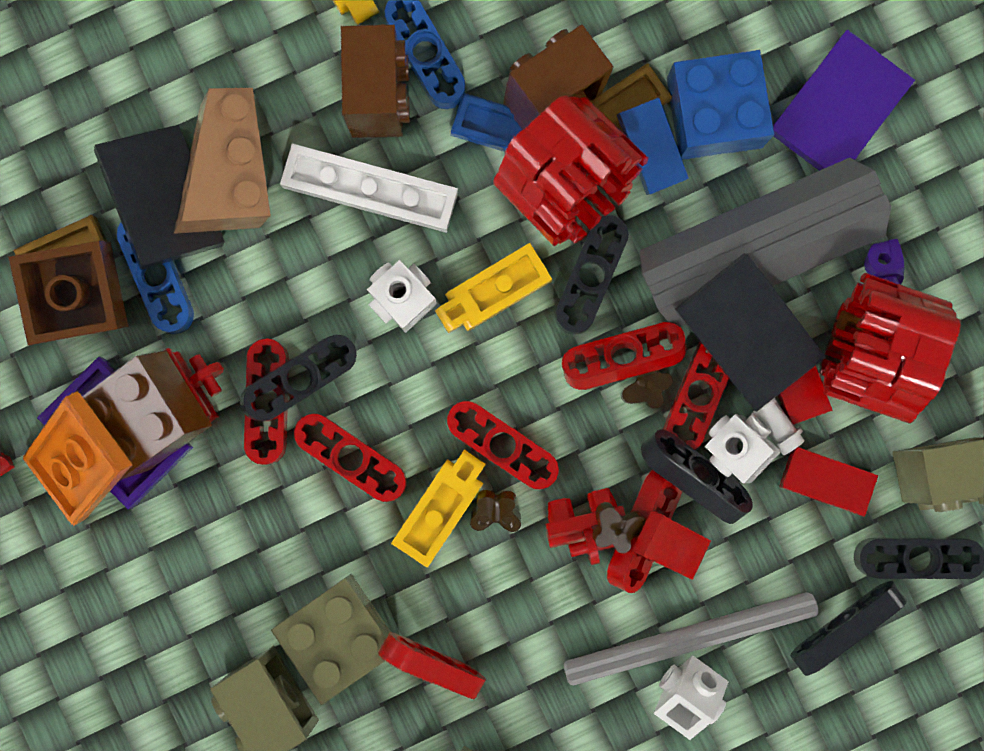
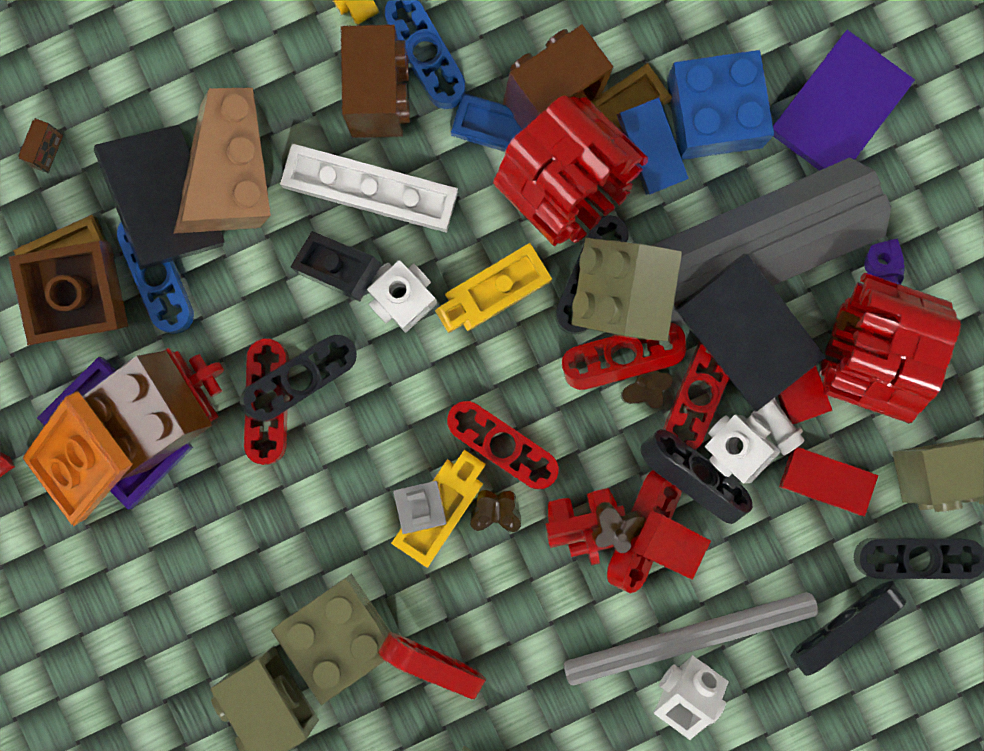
(40, 145): none -> reddish brown tile
(330, 430): red beam -> none
(336, 265): none -> black plate
(420, 507): none -> light grey tile
(626, 289): none -> olive brick

